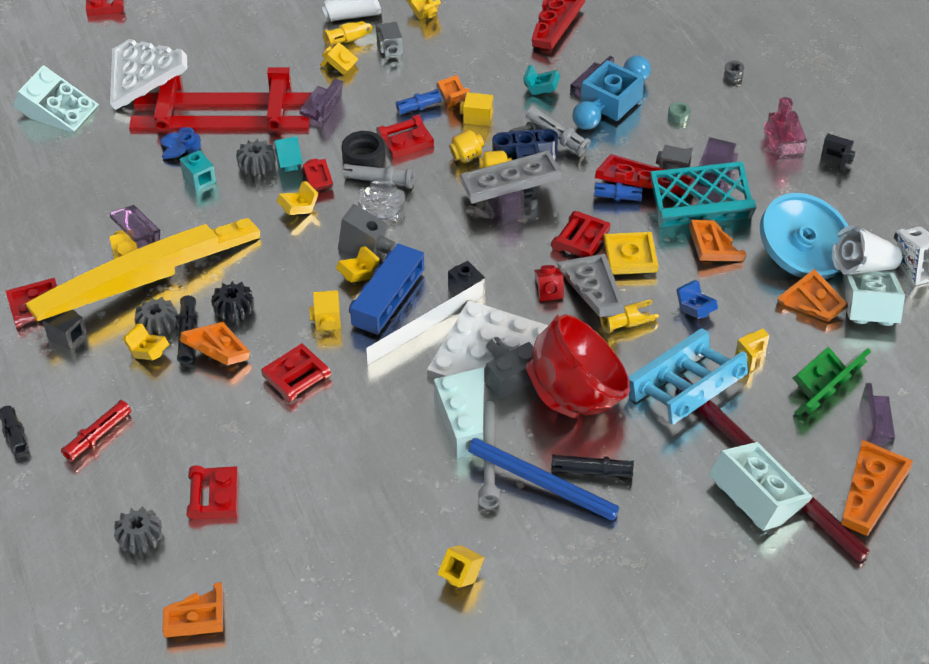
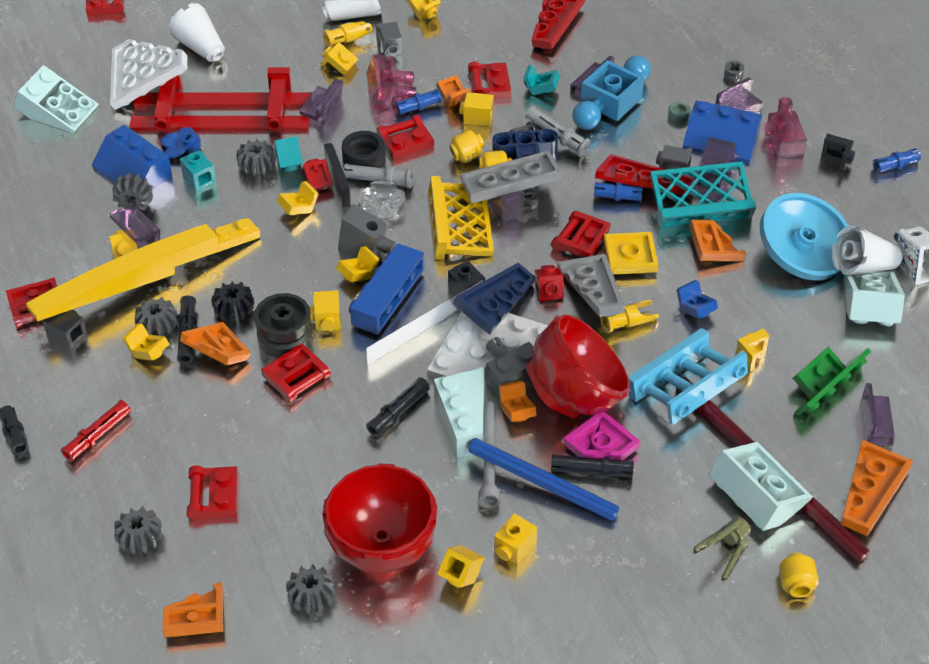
(129, 152): none -> blue slope
(132, 191): none -> dark grey gear
(197, 32): none -> white cone
(282, 323): none -> pearl dark grey wheel
(310, 589): none -> dark grey gear
(337, 174): none -> black tile
(377, 505): none -> red rock
(384, 81): none -> clear pink brick
(391, 412): none -> black pin
(441, 218): none -> yellow fence
(495, 297): none -> dark blue wing
(496, 78): none -> red plate
(515, 402): none -> orange bracket
(515, 539): none -> yellow brick
(600, 438): none -> dark pink plate
(723, 124): none -> blue slope
(732, 533): none -> olive plant
(739, 97): none -> clear purple panel
(798, 575): none -> yellow head
(813, 297): orange wing -> none
(896, 160): none -> blue pin

